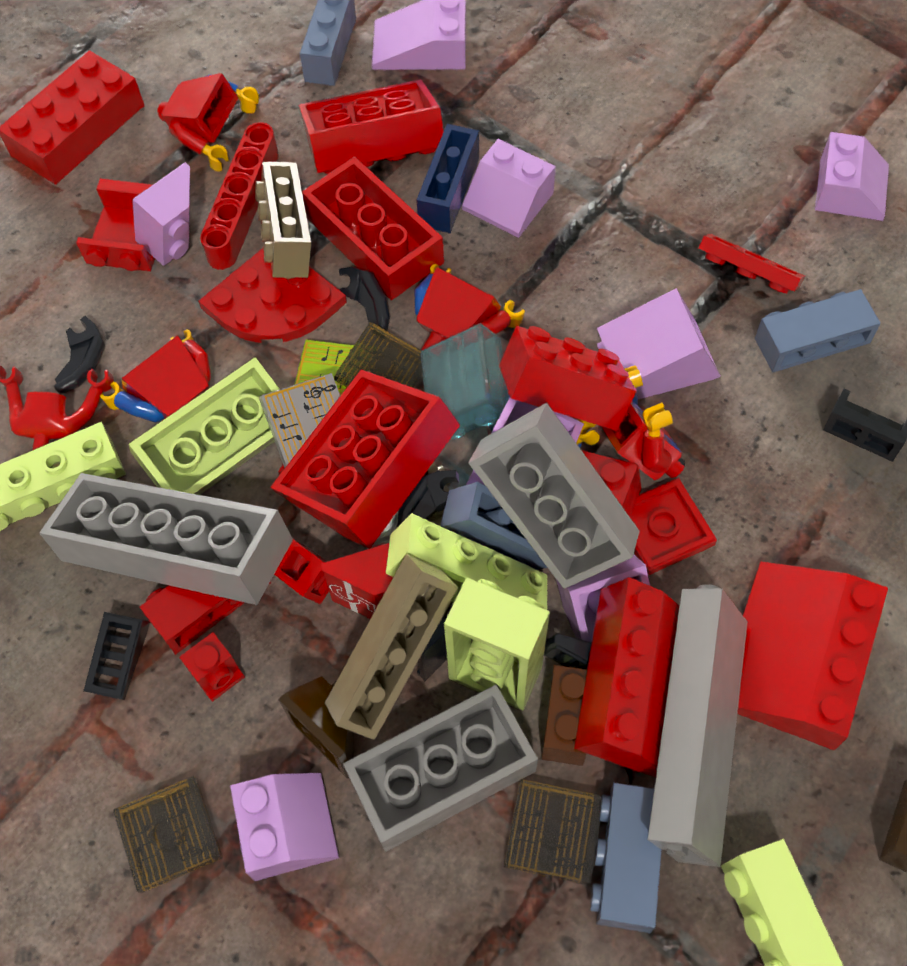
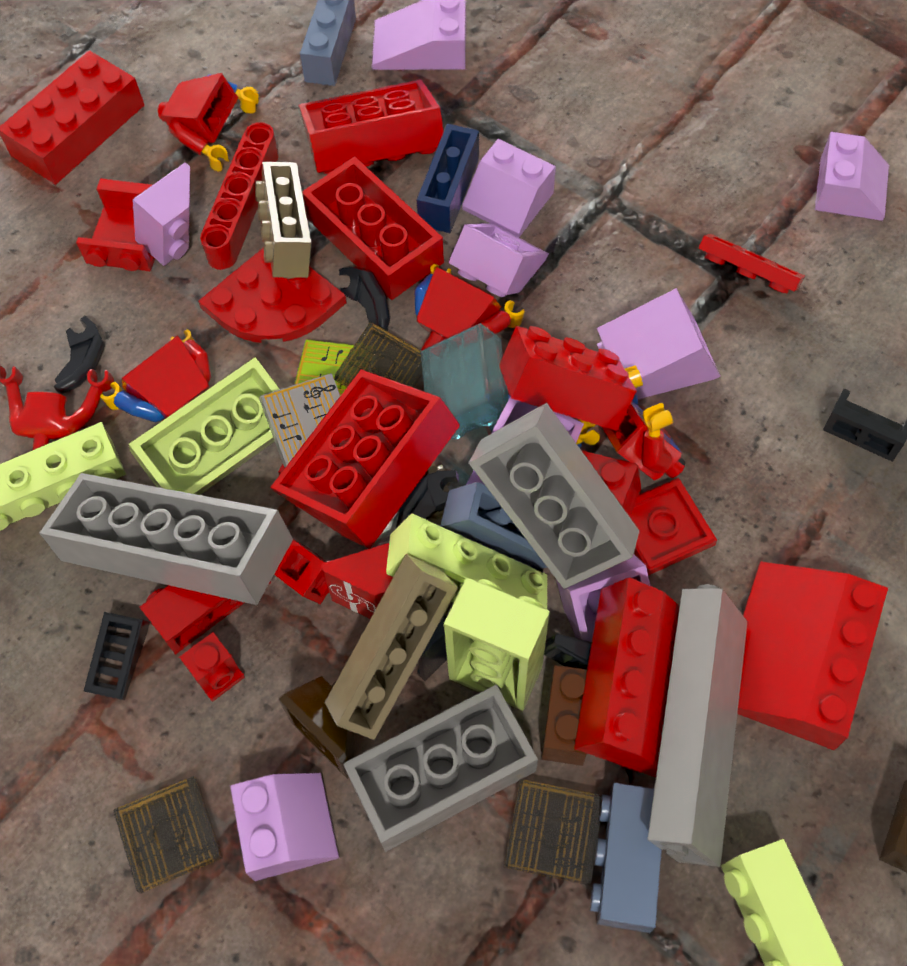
(496, 258): none -> lavender slope
(816, 330): sand blue brick -> none

